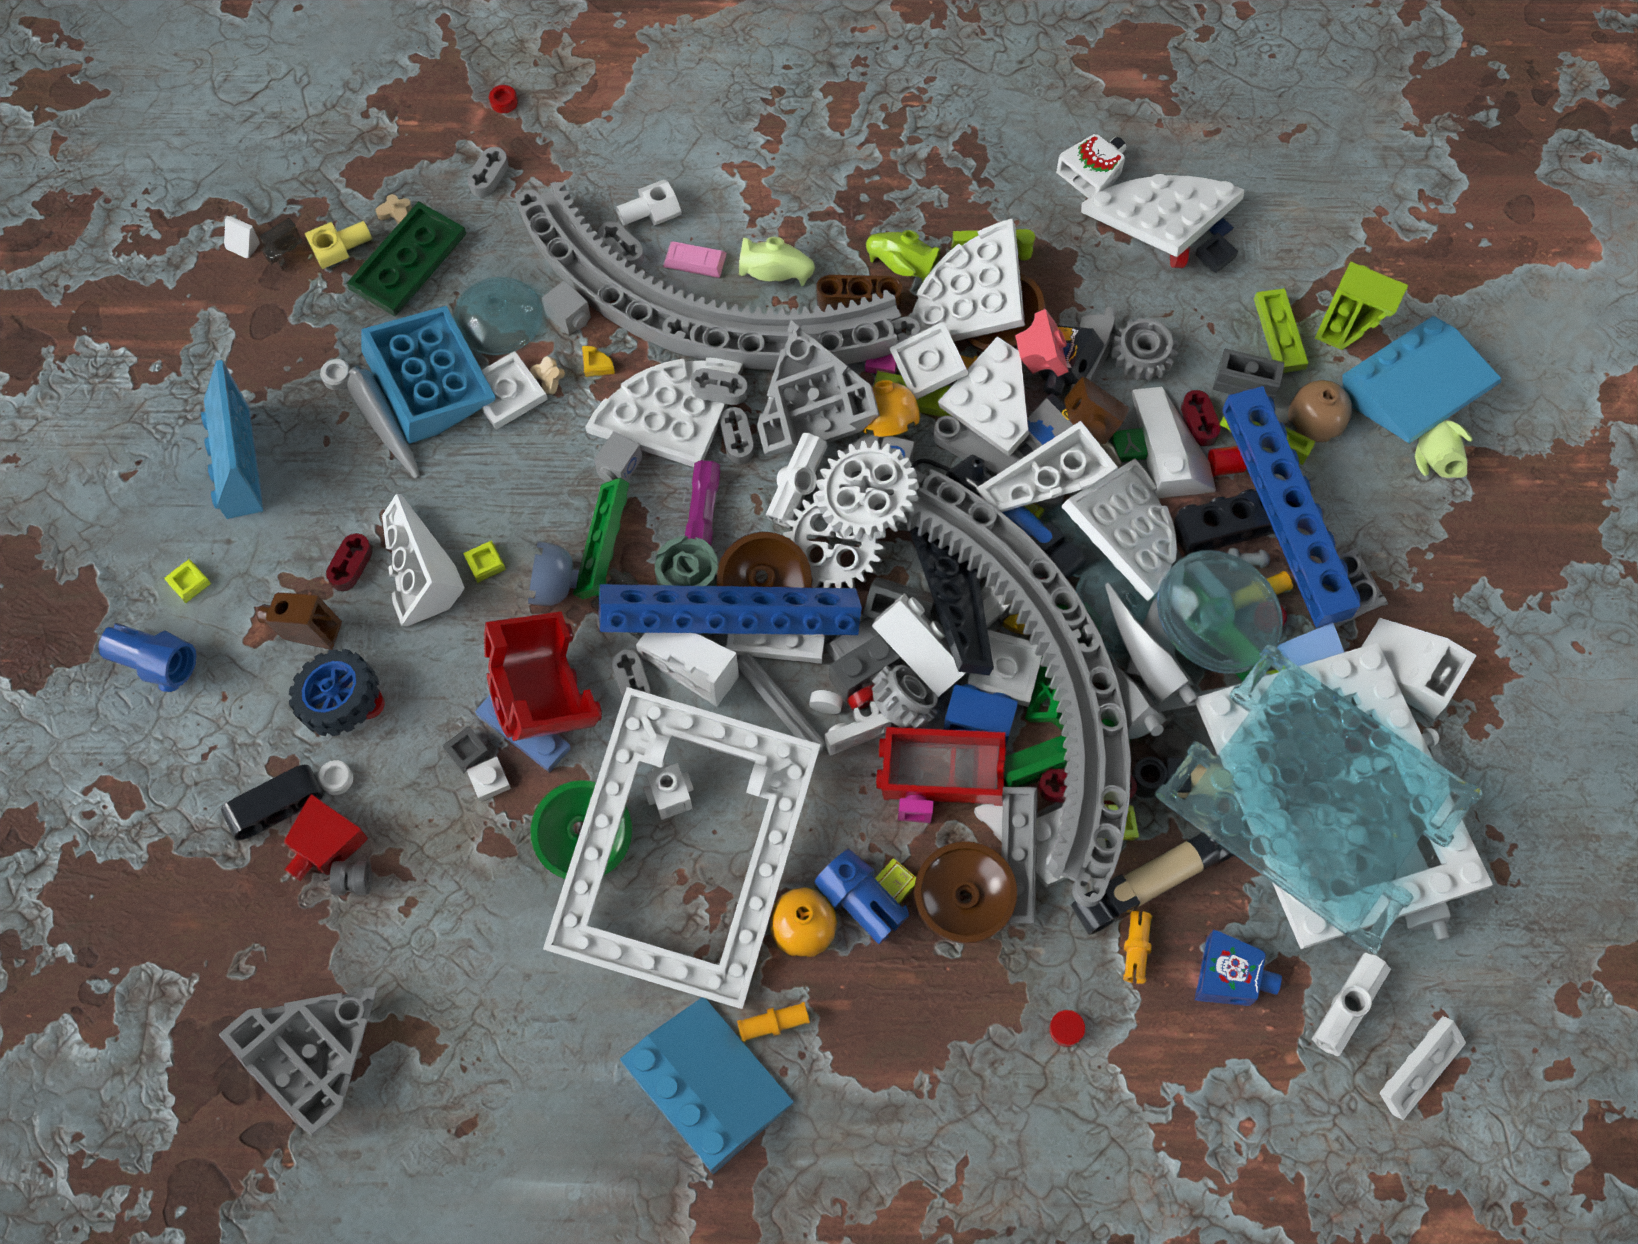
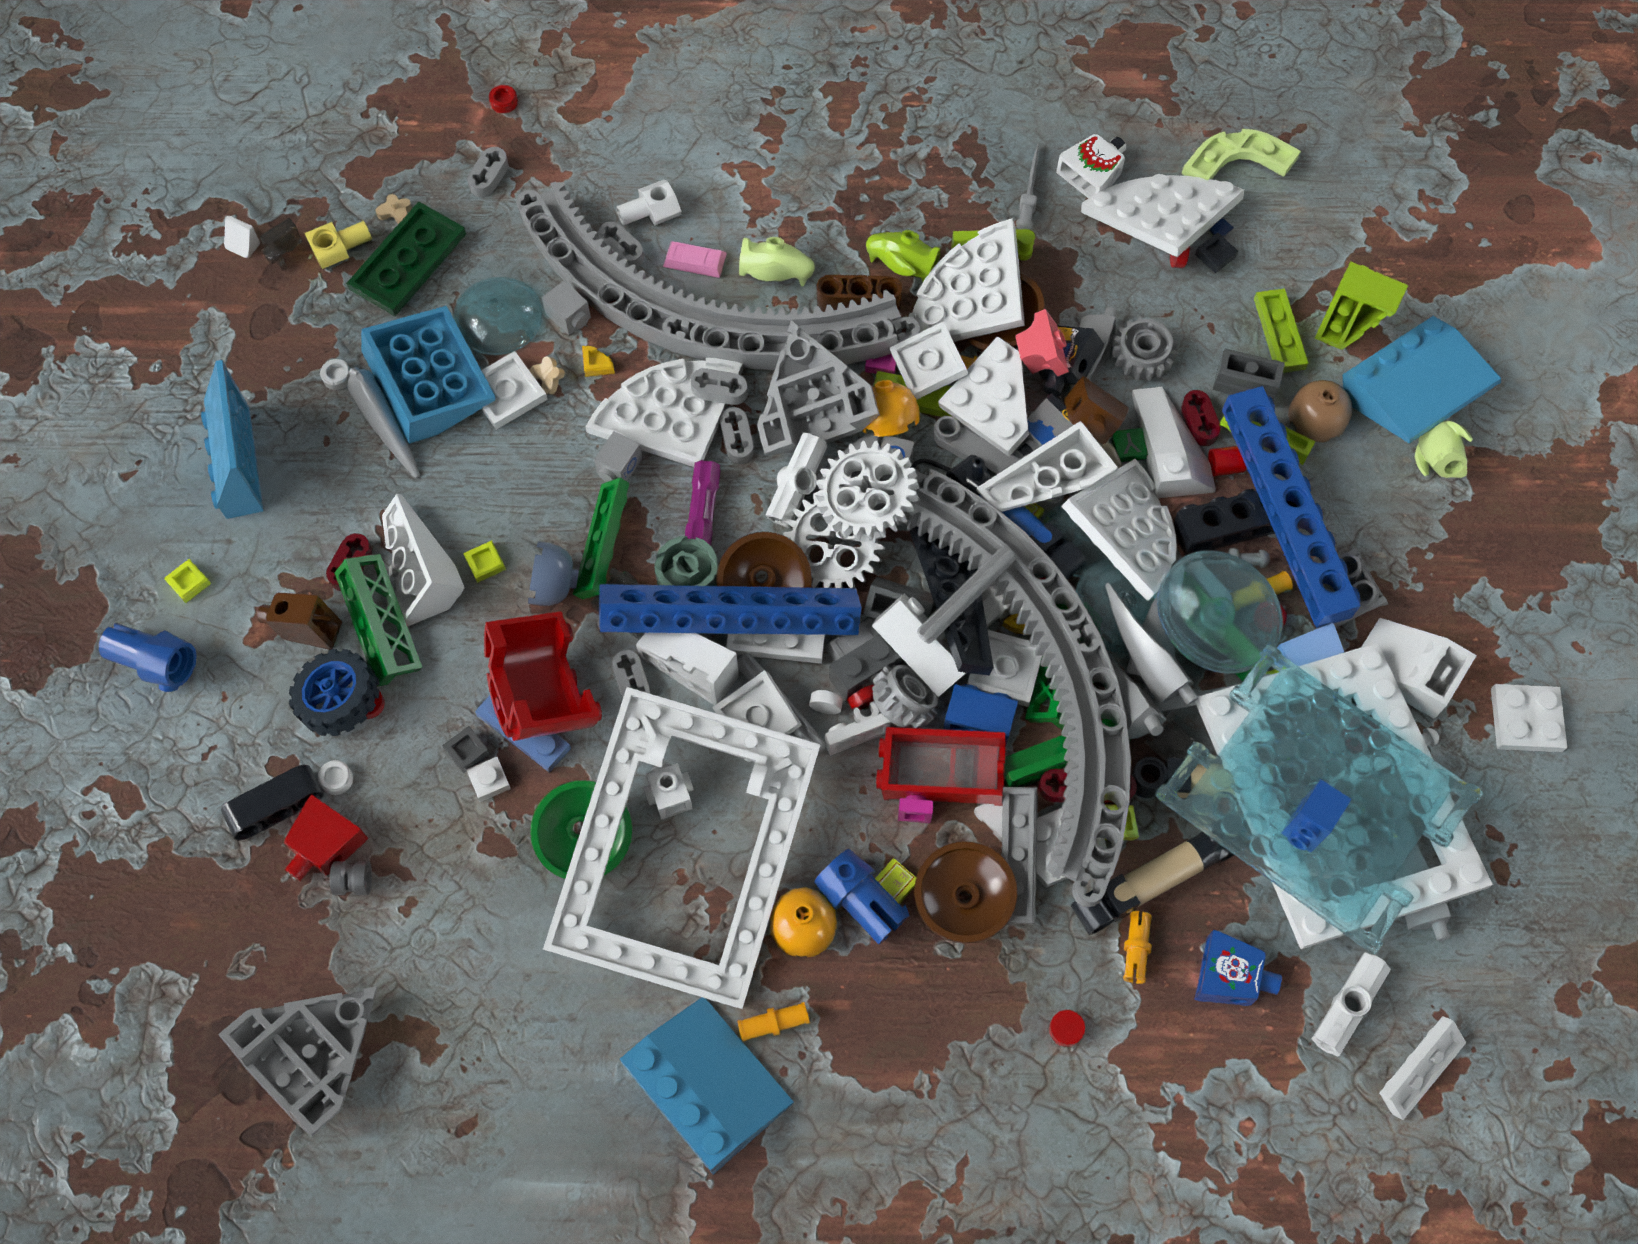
(366, 618): none -> green fence
(761, 705): none -> white plate
(966, 594): none -> light grey axle
(1028, 201): none -> light grey sword
(1245, 145): none -> yellowish green plate
(1315, 816): none -> blue brick
(1528, 718): none -> white plate

